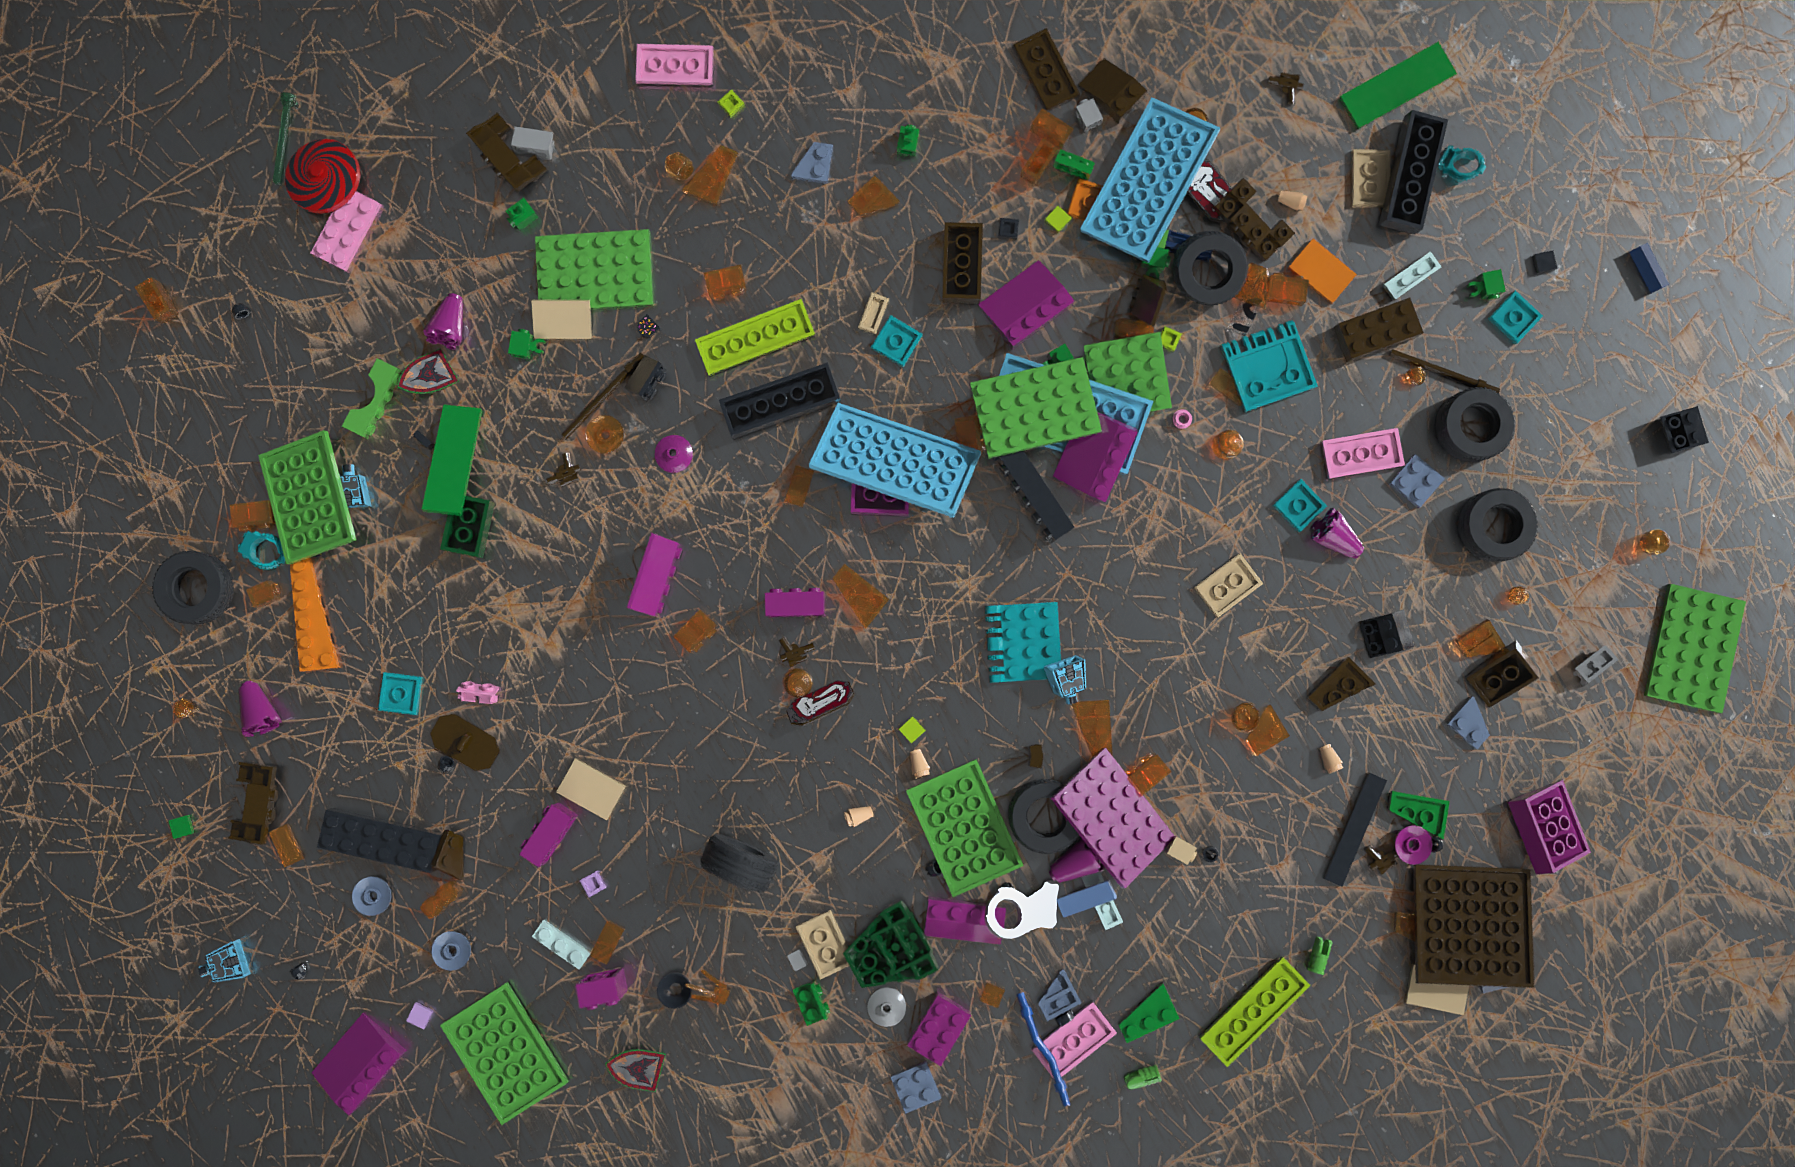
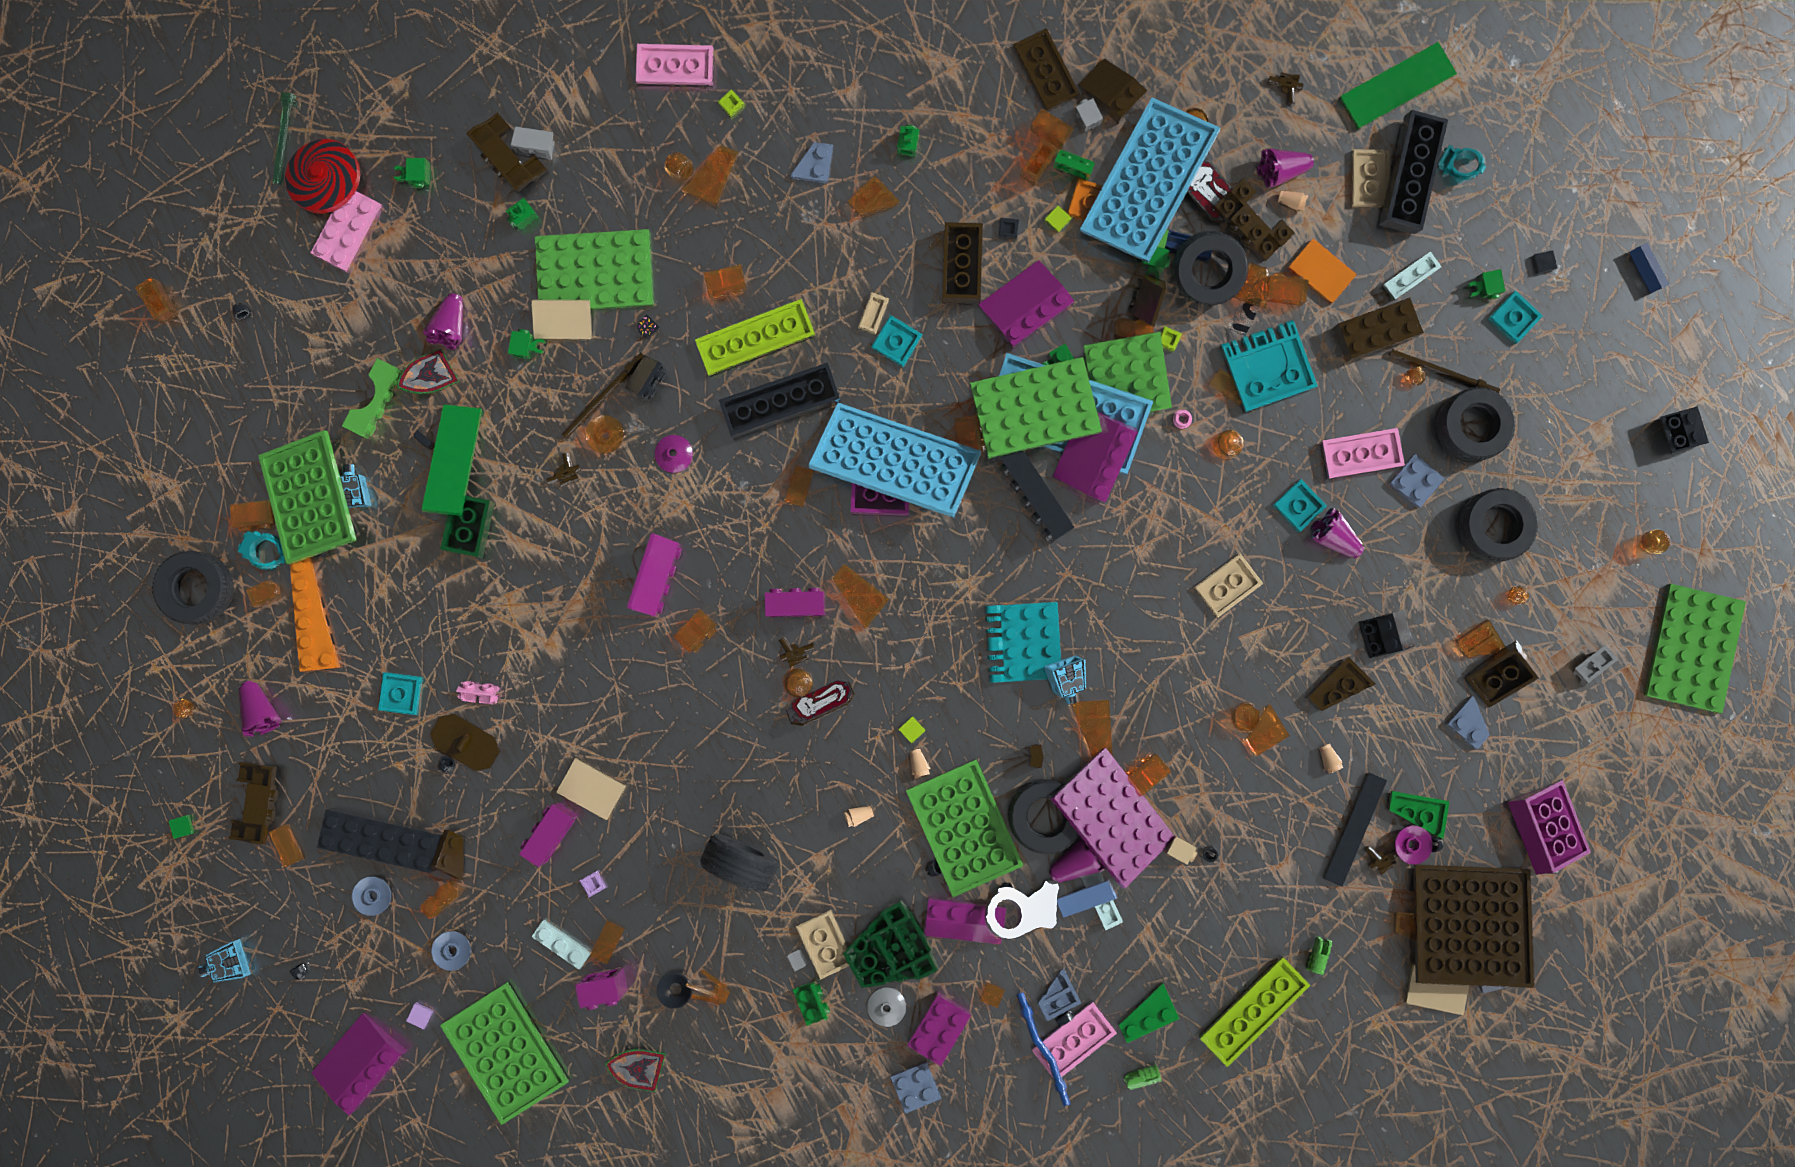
(415, 173): none -> green brick
(1282, 165): none -> magenta cone

